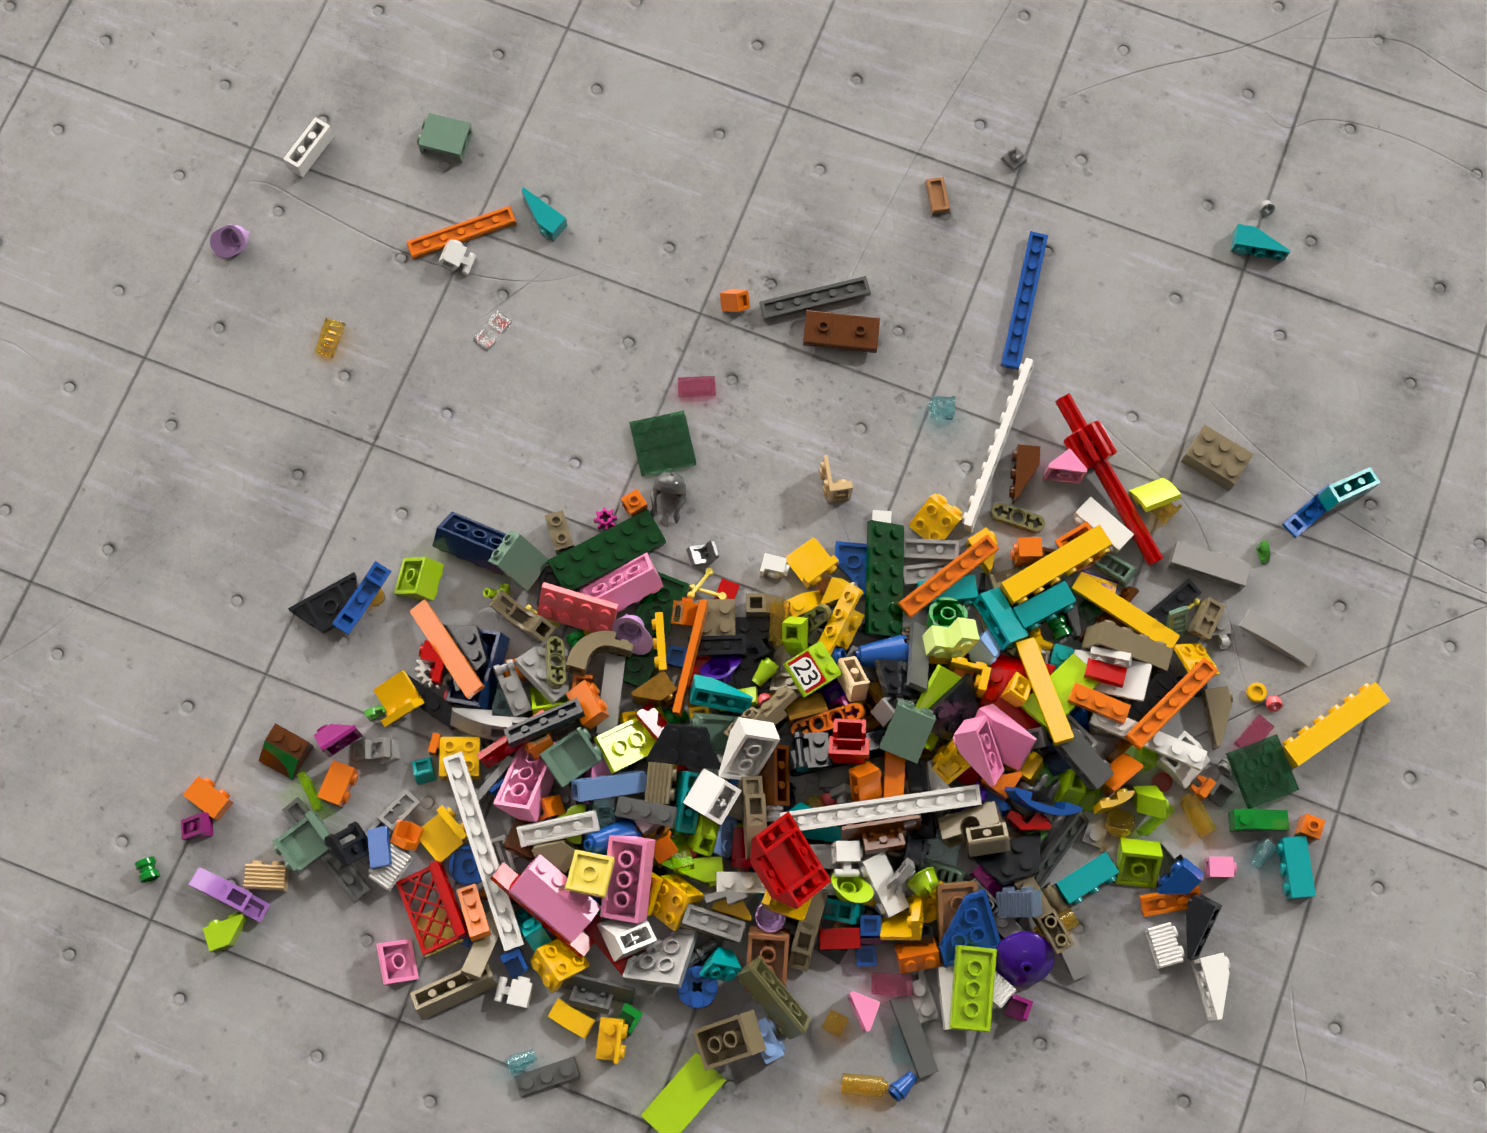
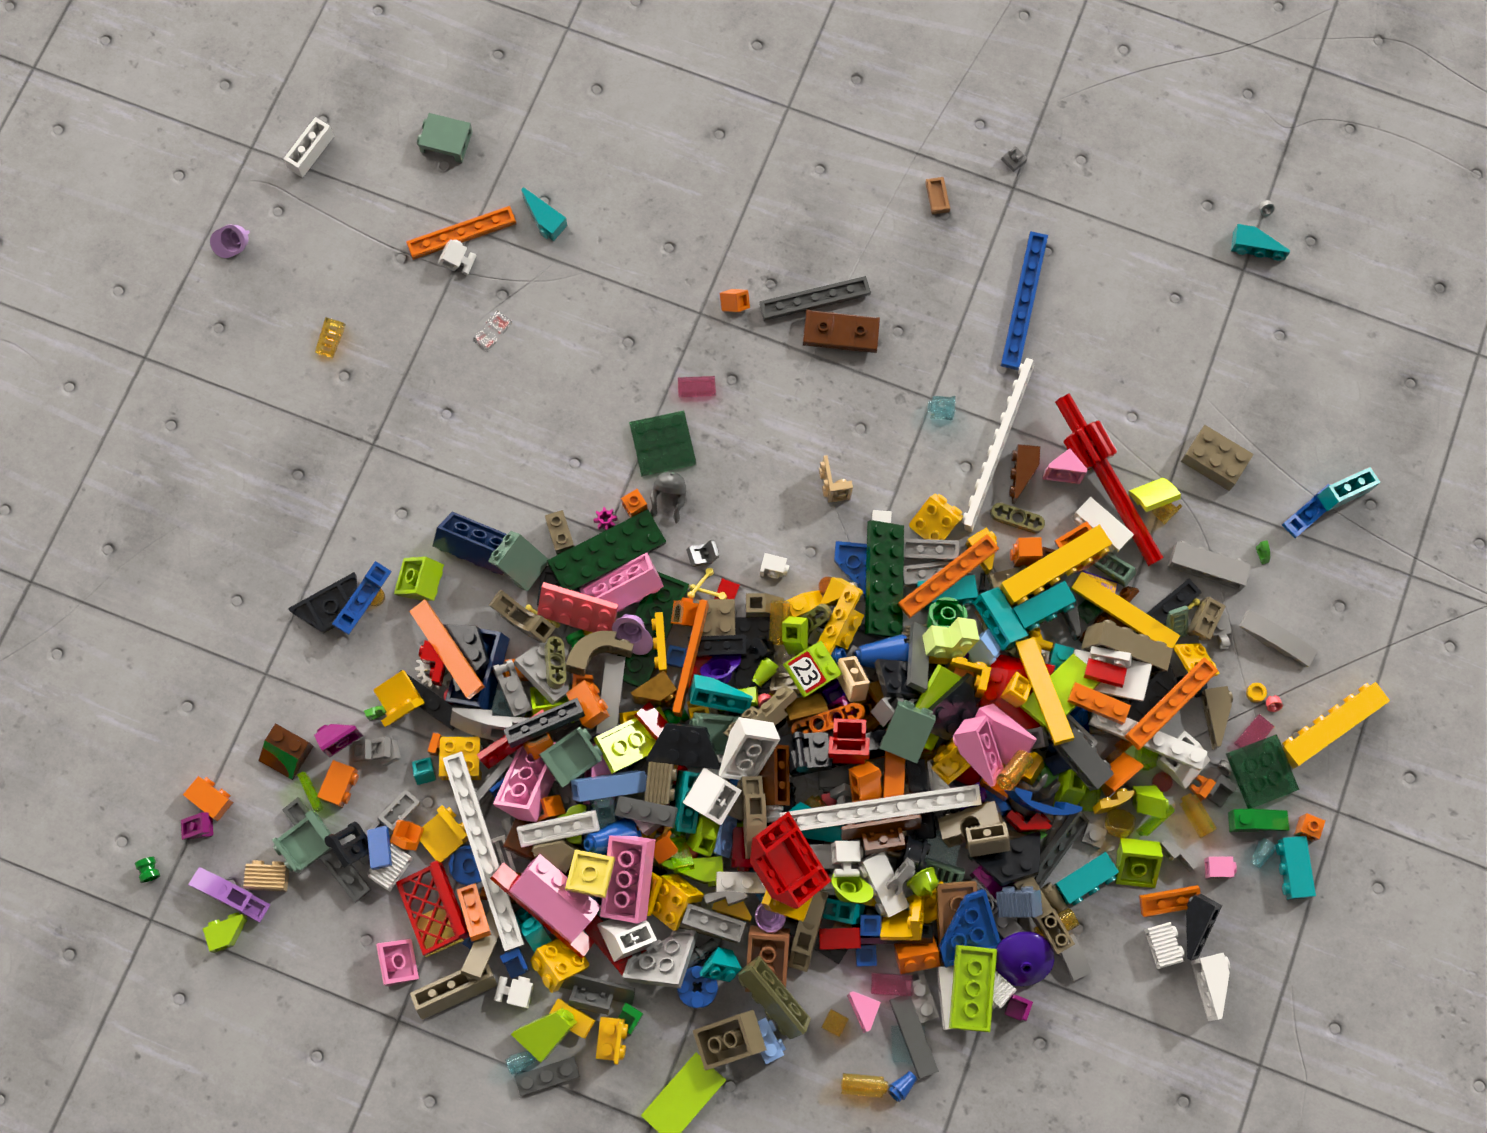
(491, 593): lime arm -> none
(545, 1033): none -> lime slope
(811, 563): yellow bracket -> none
(1014, 770): none -> clear yellow brick
(1059, 628): green wheel -> none
(1181, 879): blue slope -> none

